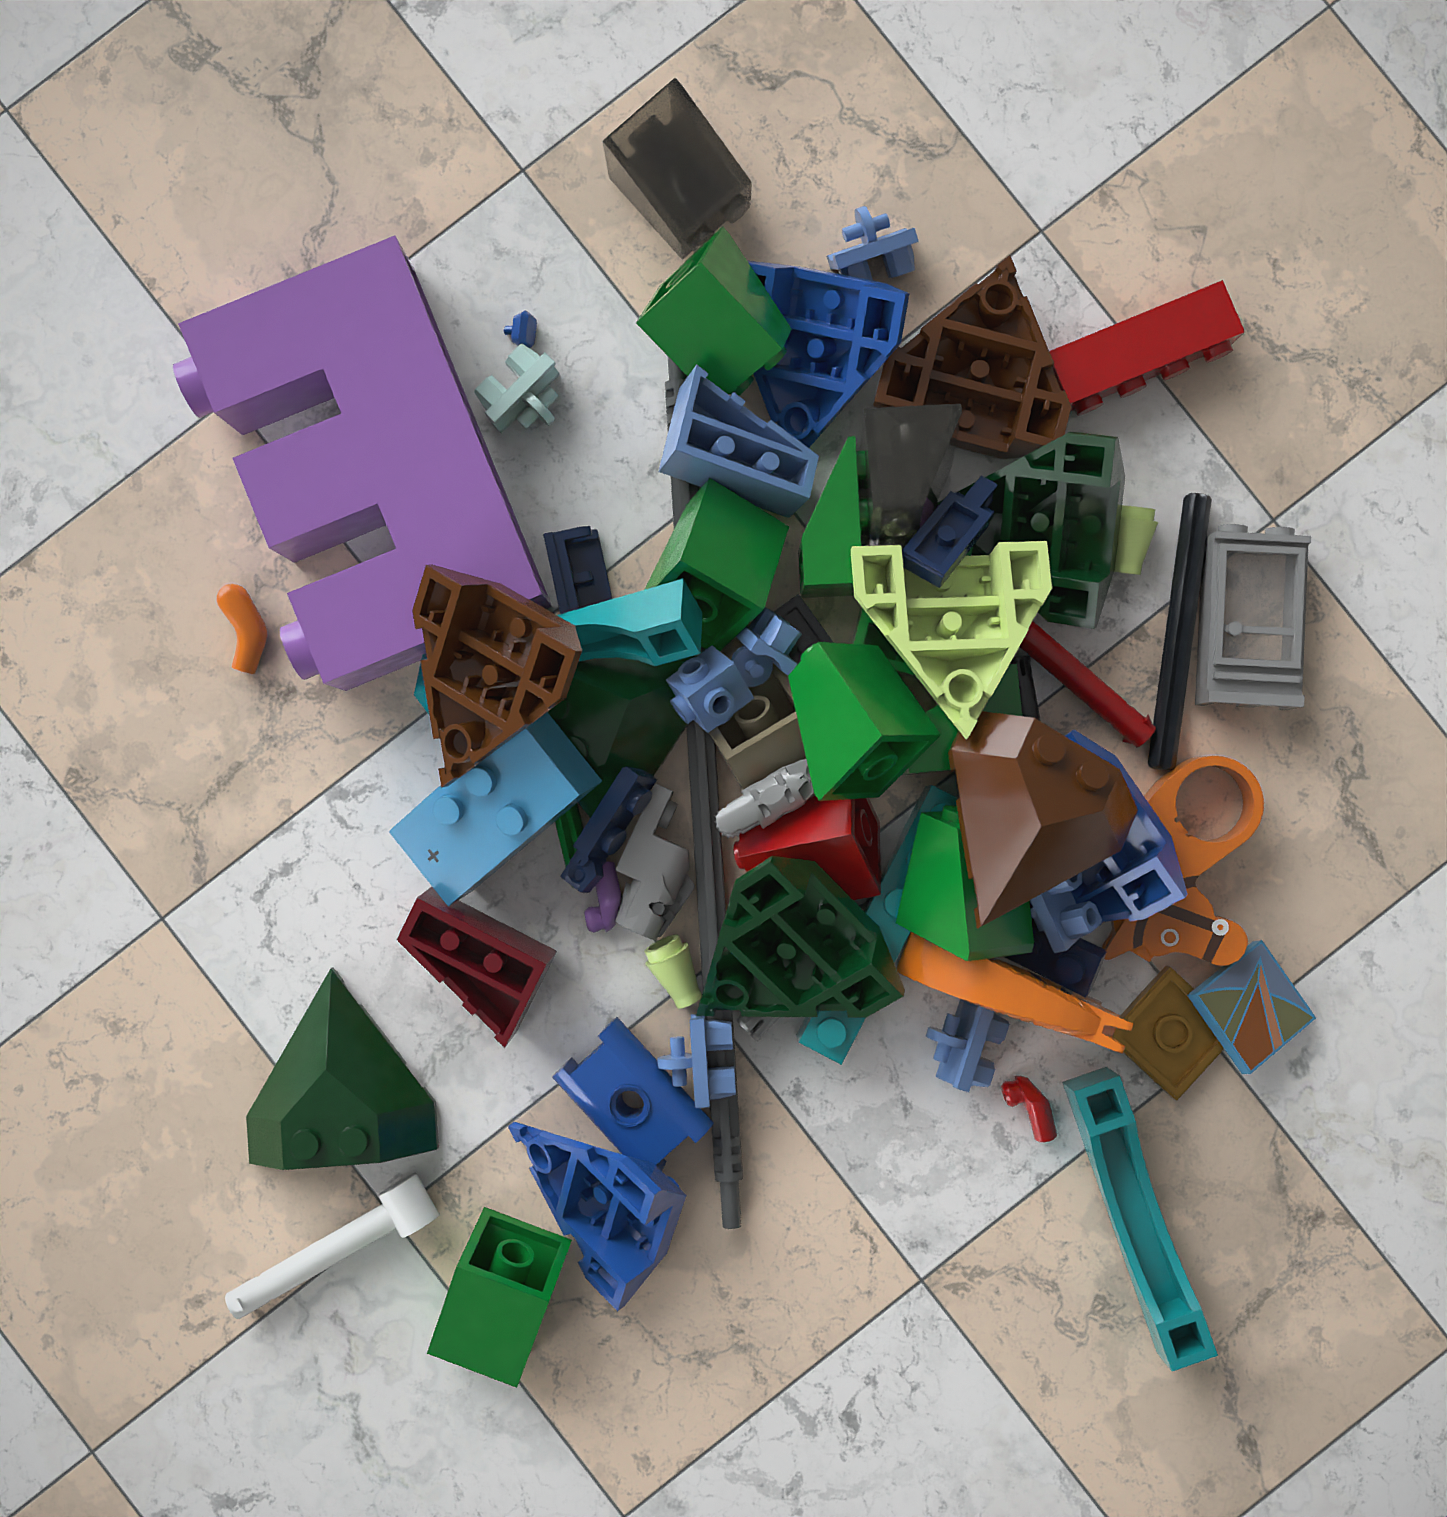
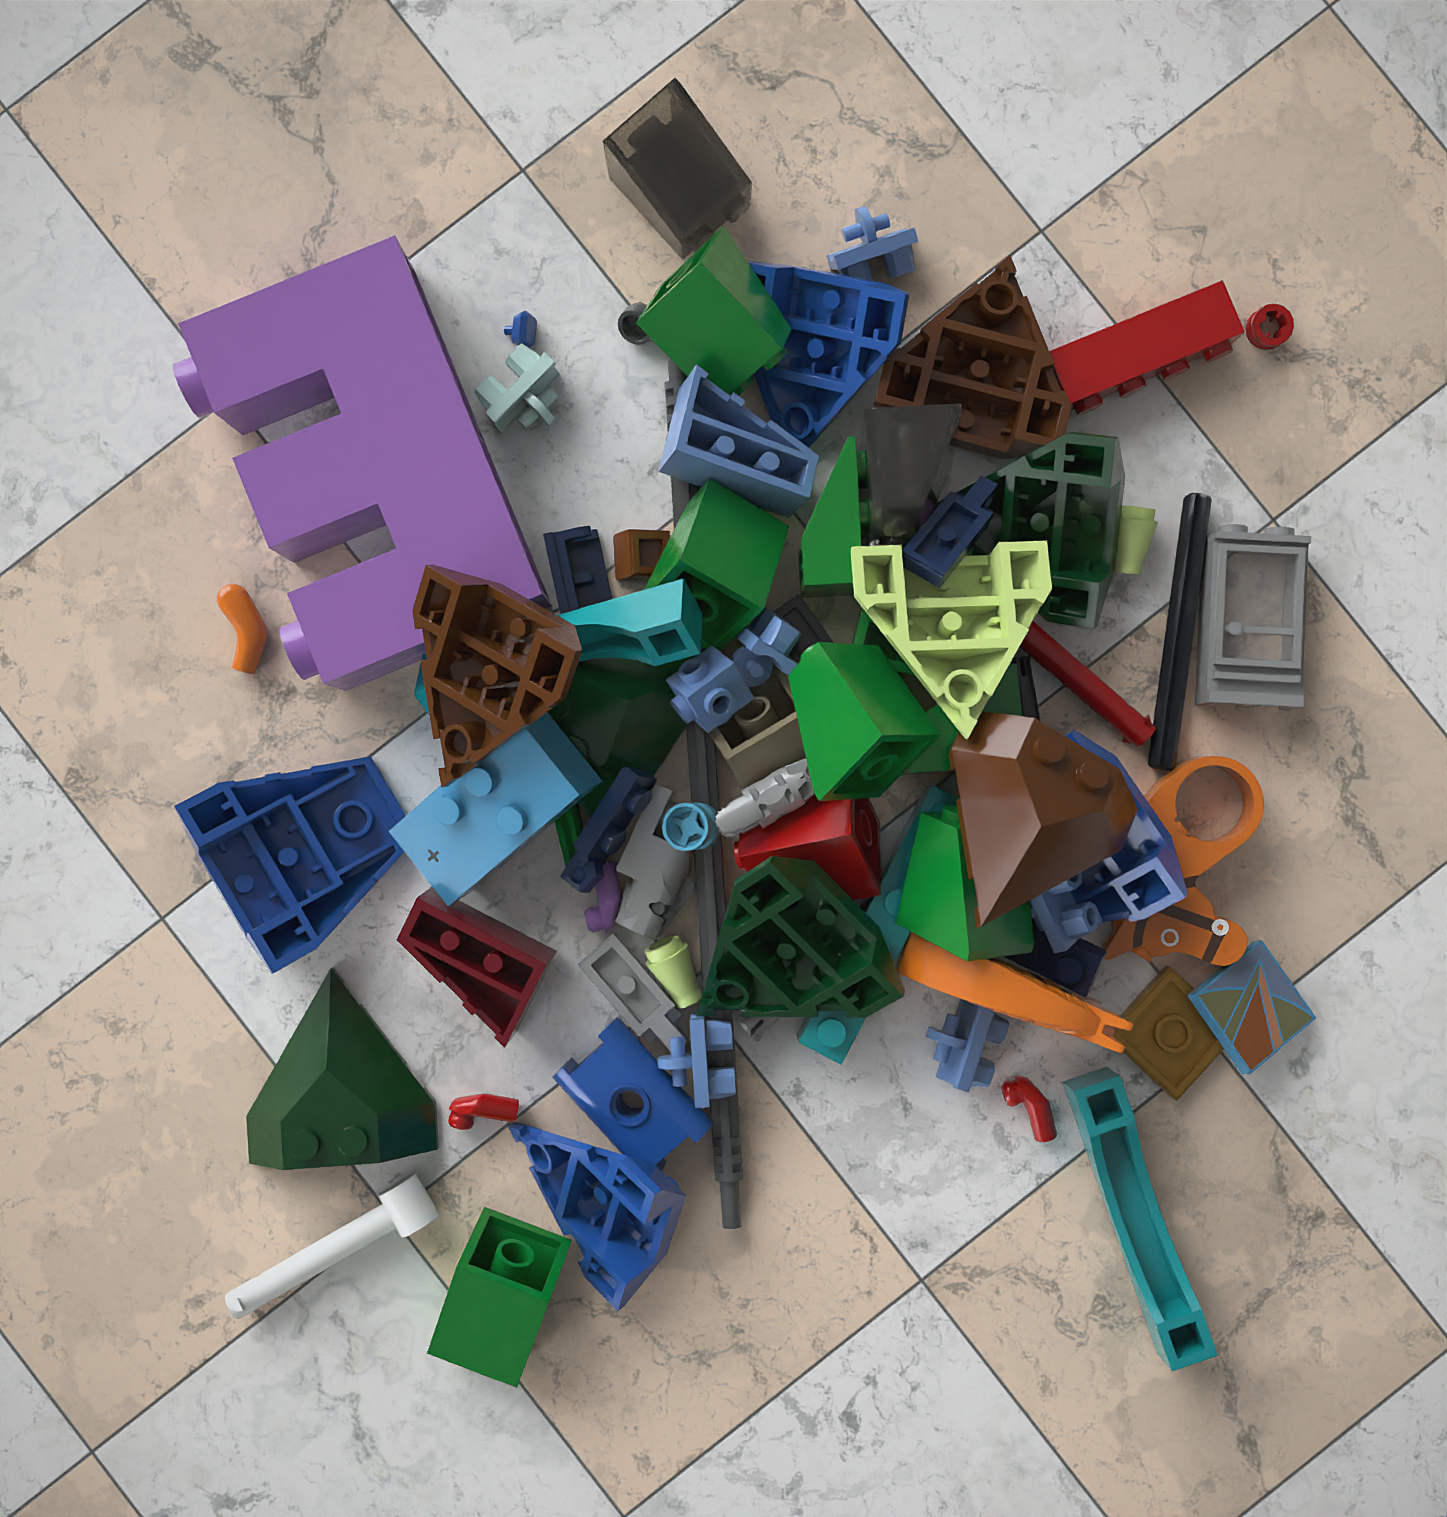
(295, 850): none -> blue wedge
(481, 1105): none -> red arm
(627, 324): none -> dark grey hinge
(632, 991): none -> light grey hinge
(638, 552): none -> dark orange slope
(681, 825): none -> medium azure wheel
(1275, 312): none -> red bush

